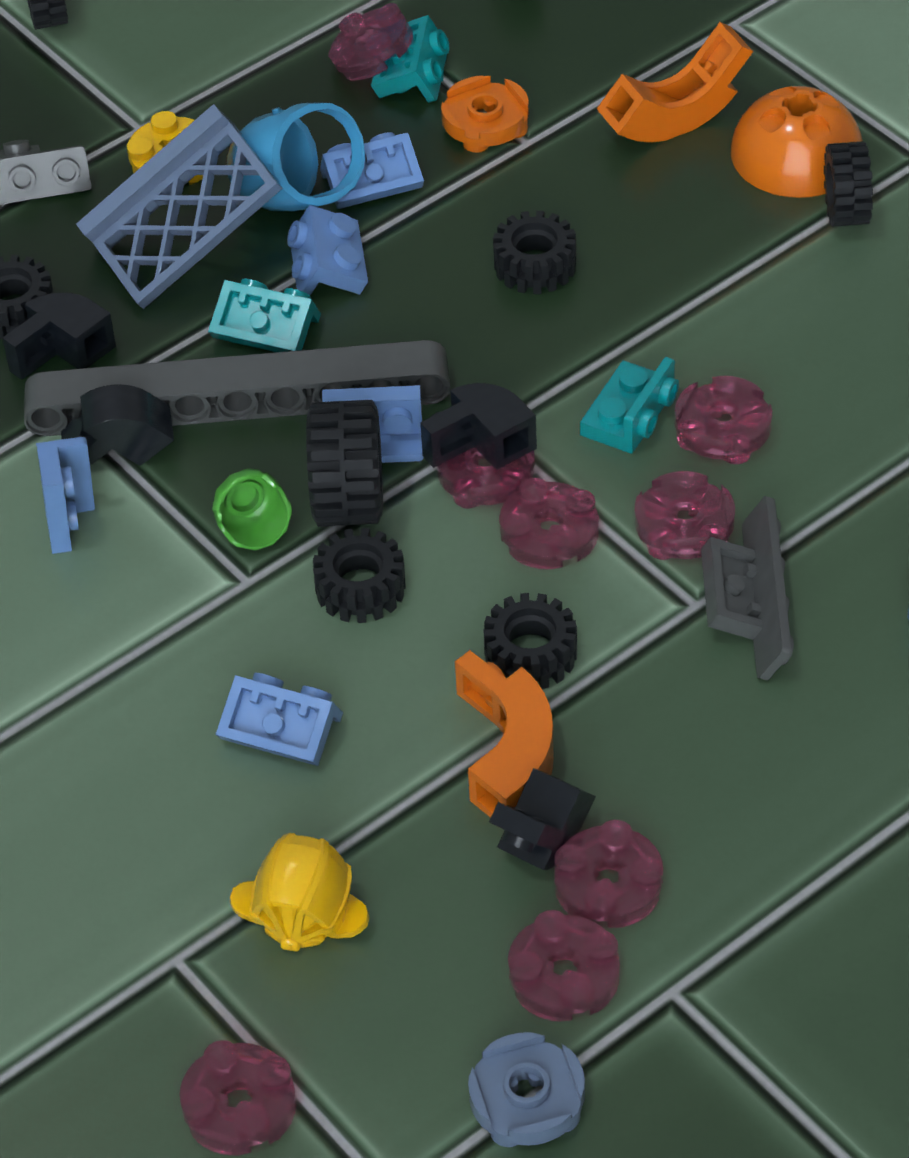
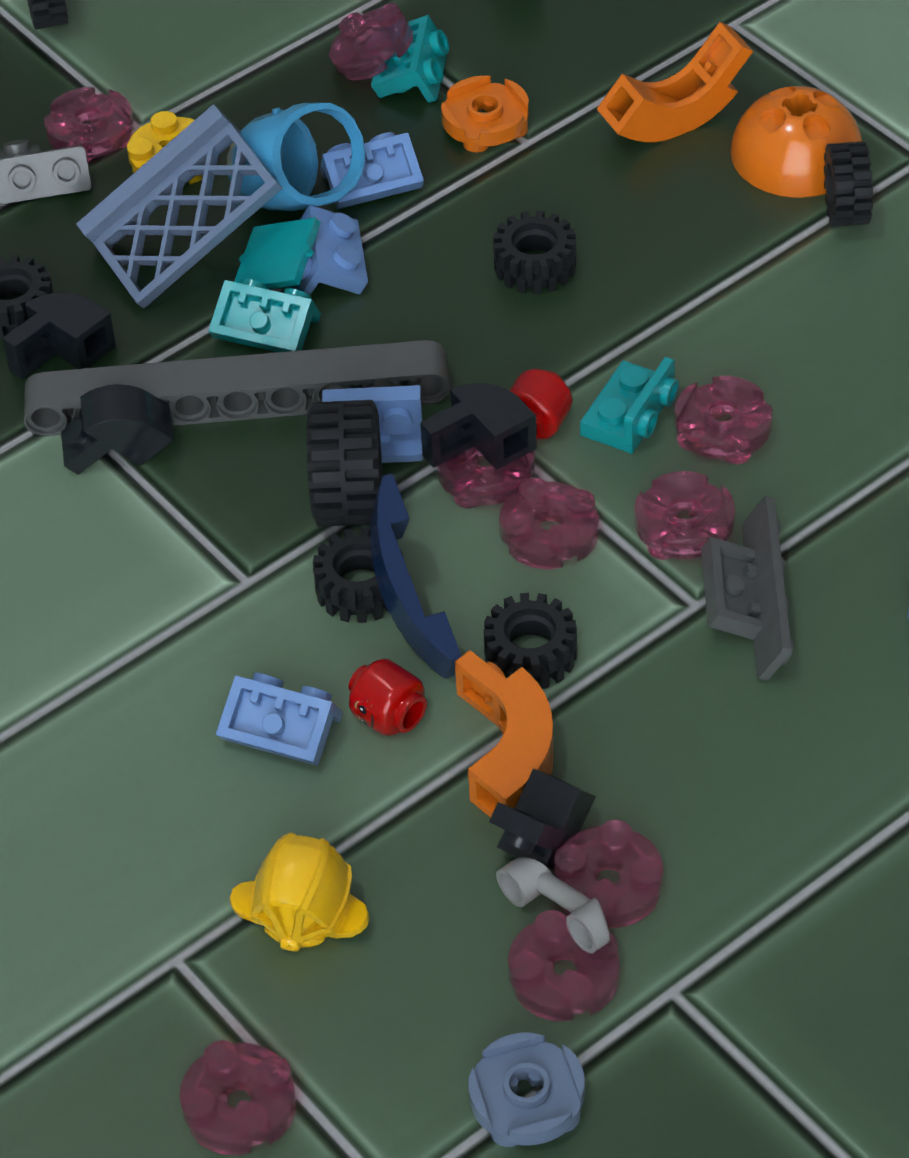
(65, 487): medium blue bracket -> none
(109, 120): none -> clear pink plate
(251, 509): bright green hair -> none
(278, 253): none -> teal piece
(386, 697): none -> red head
(429, 635): none -> dark blue slope
(528, 878): none -> light grey bar
(546, 397): none -> red head

